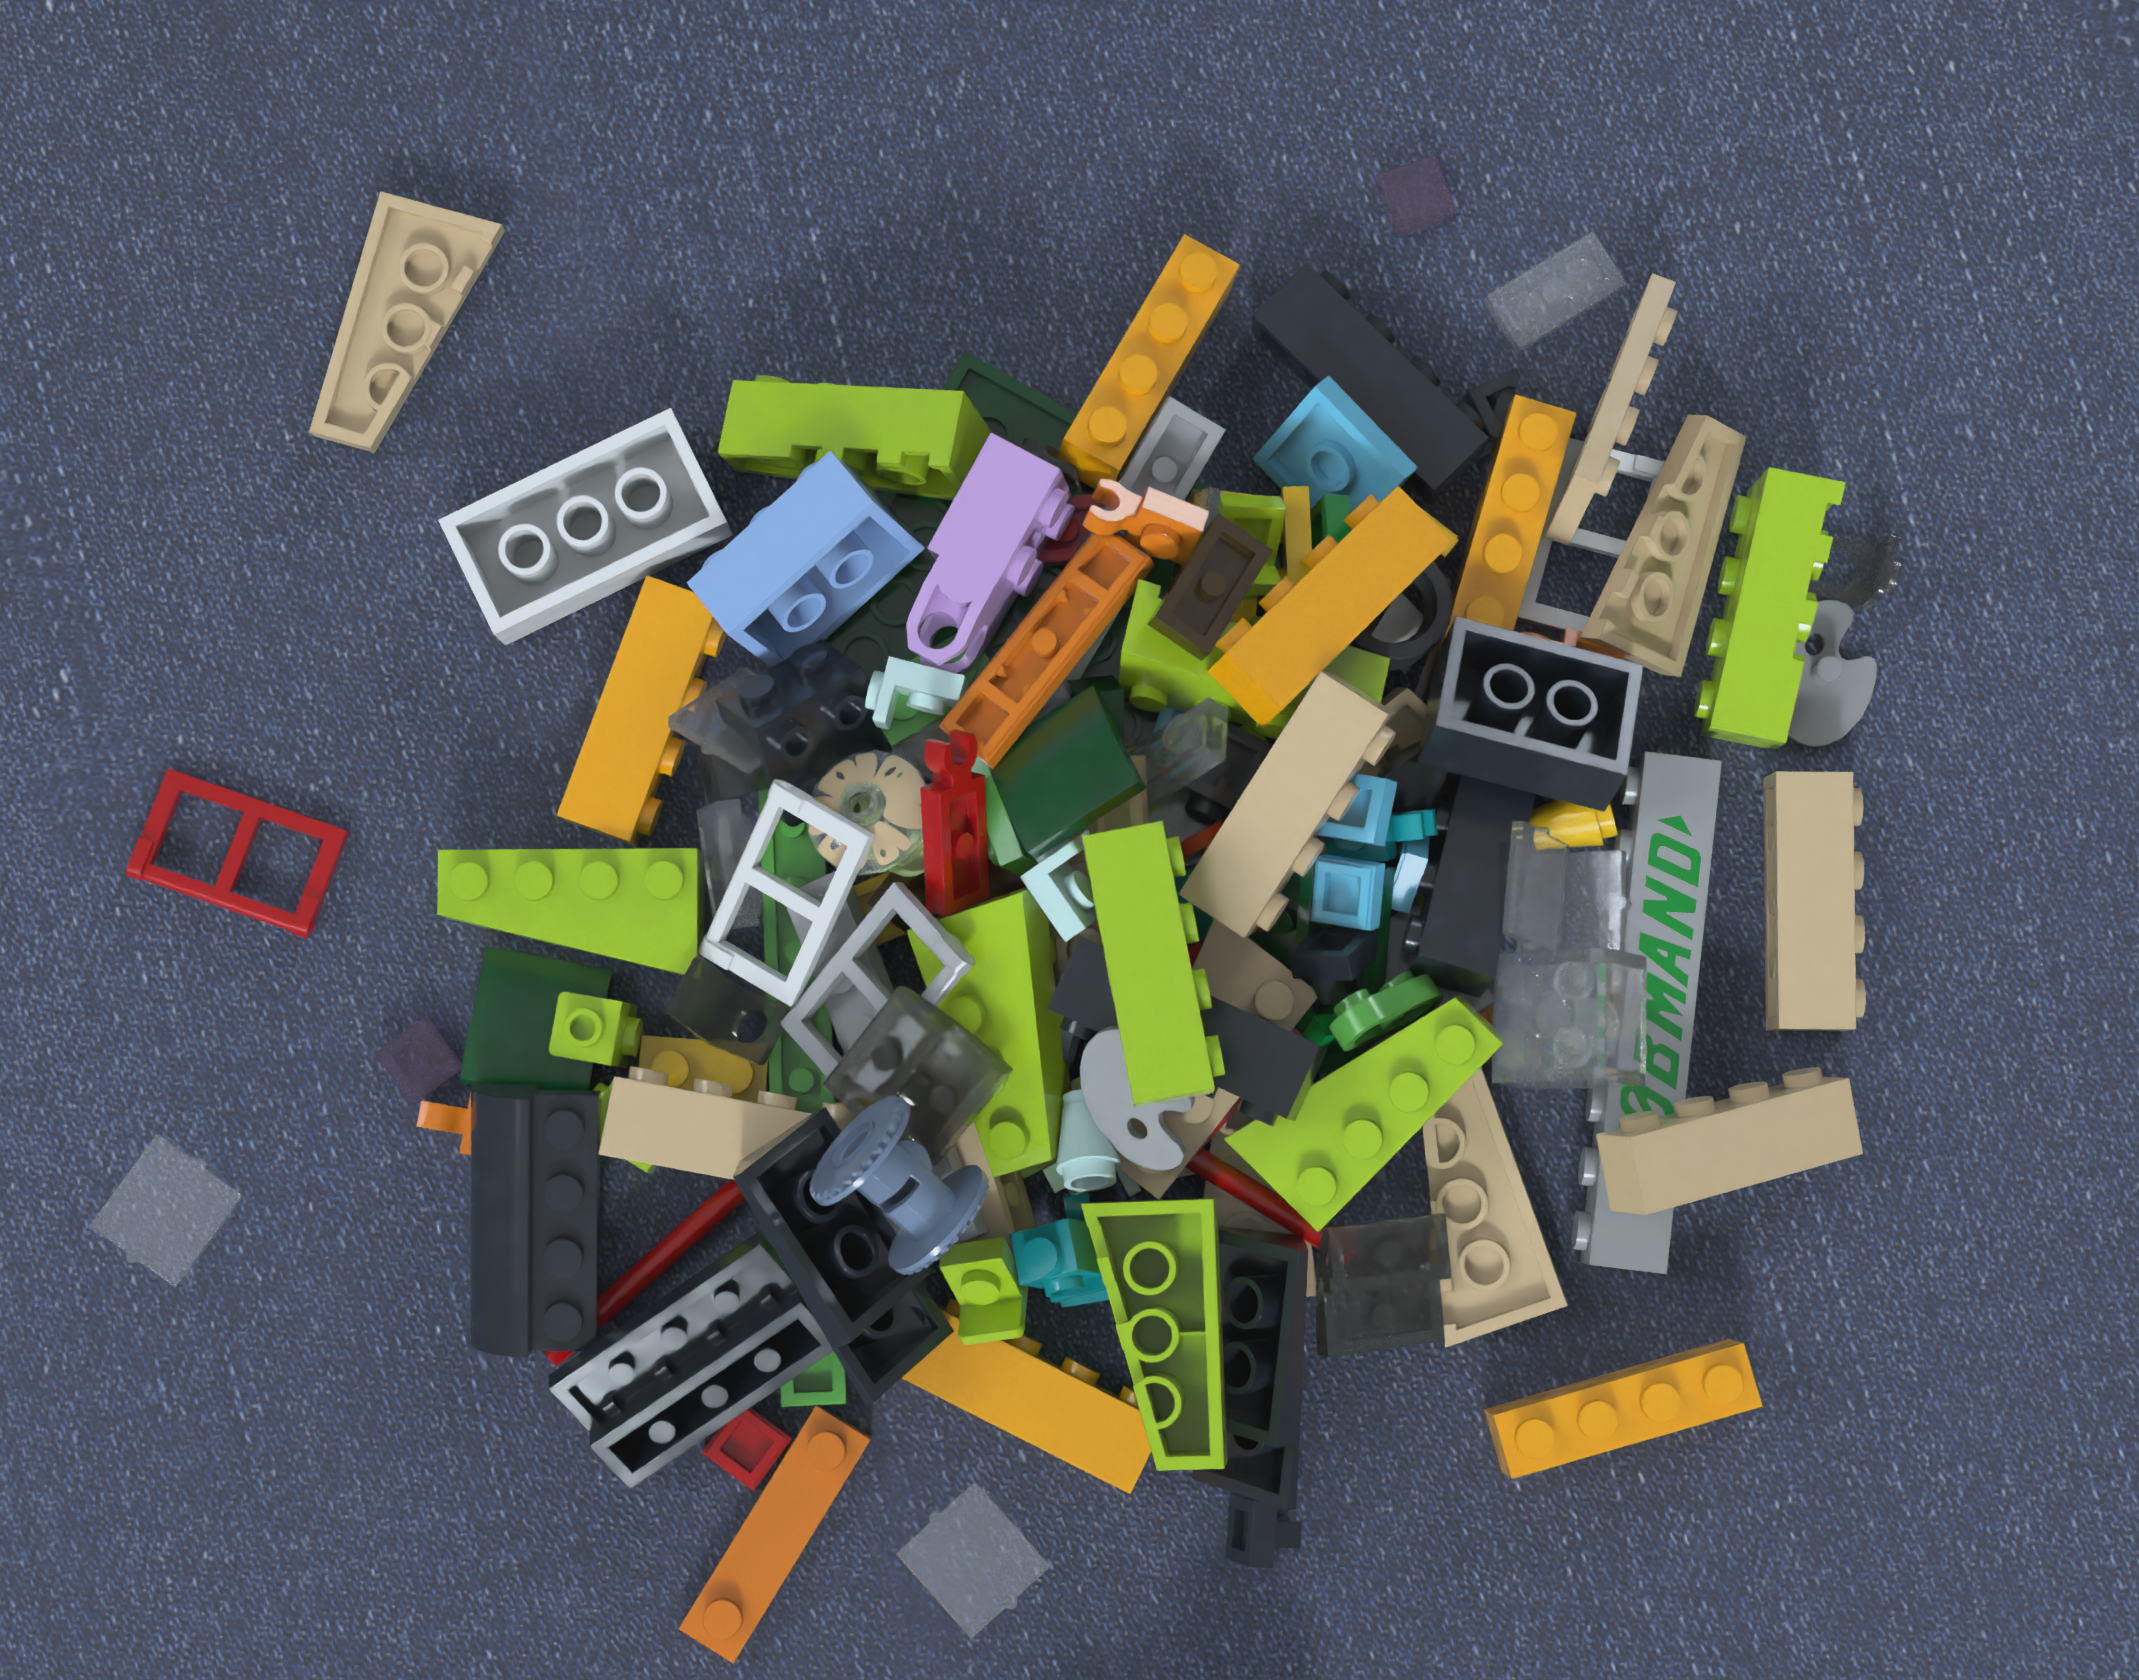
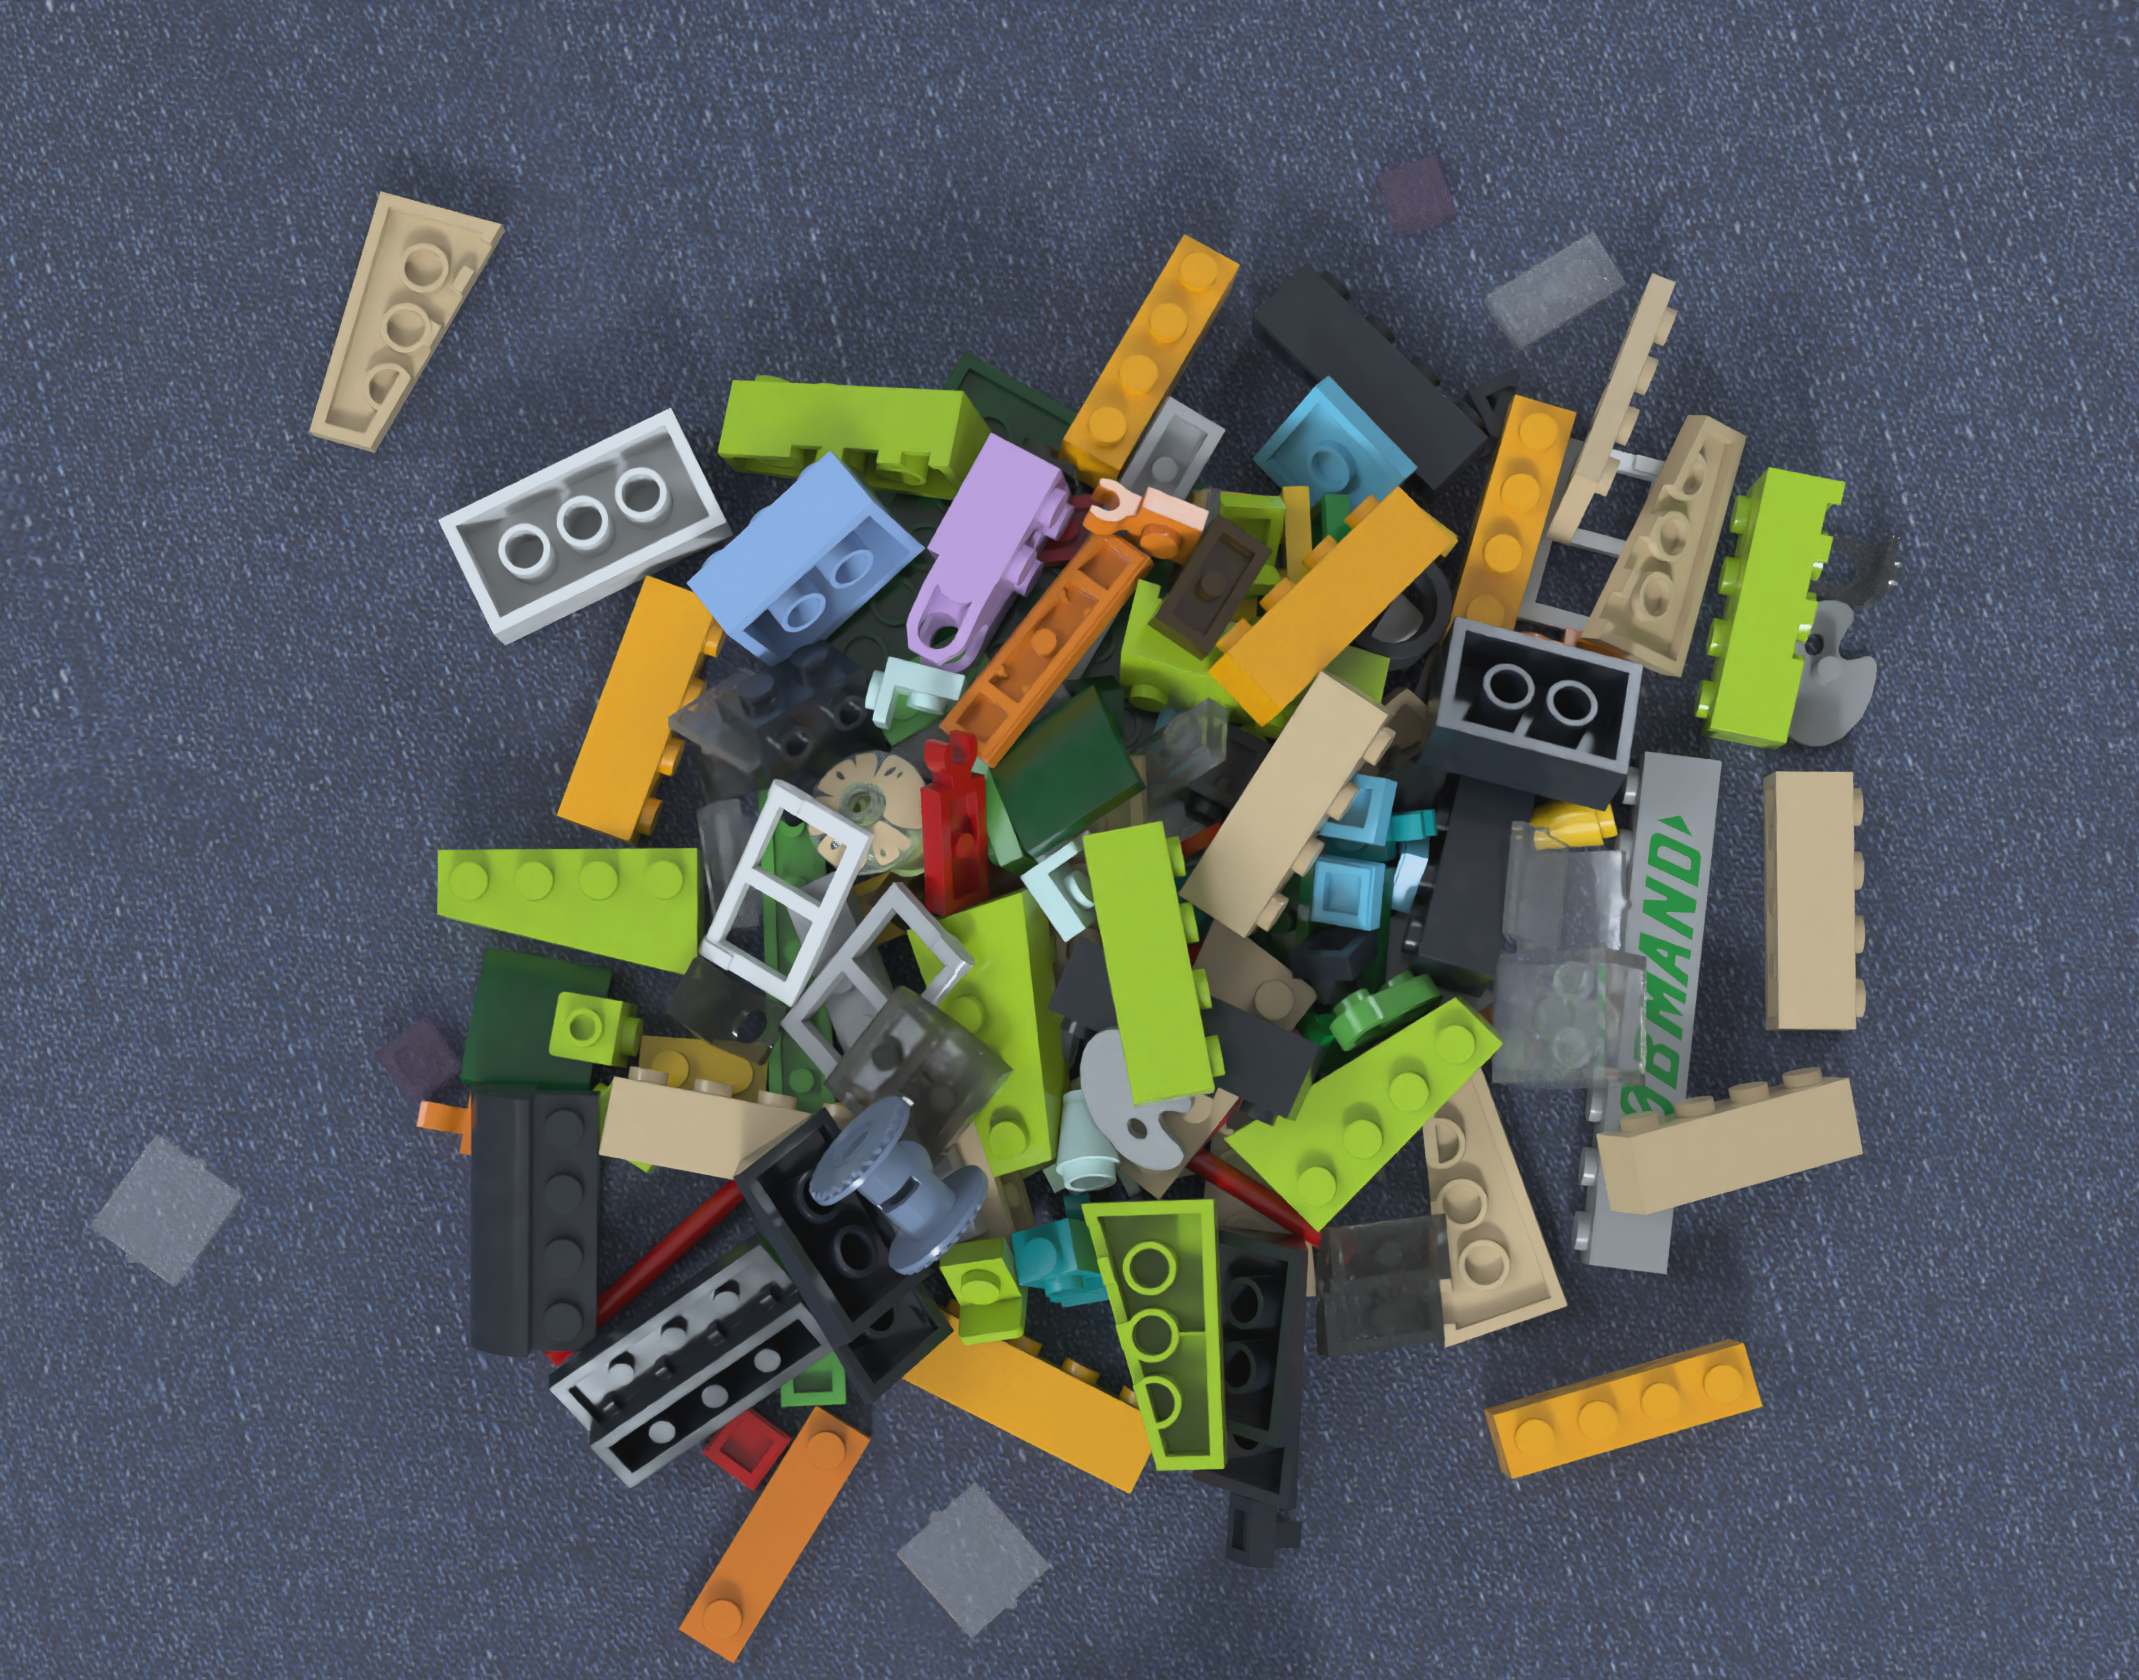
(254, 811): red window -> none

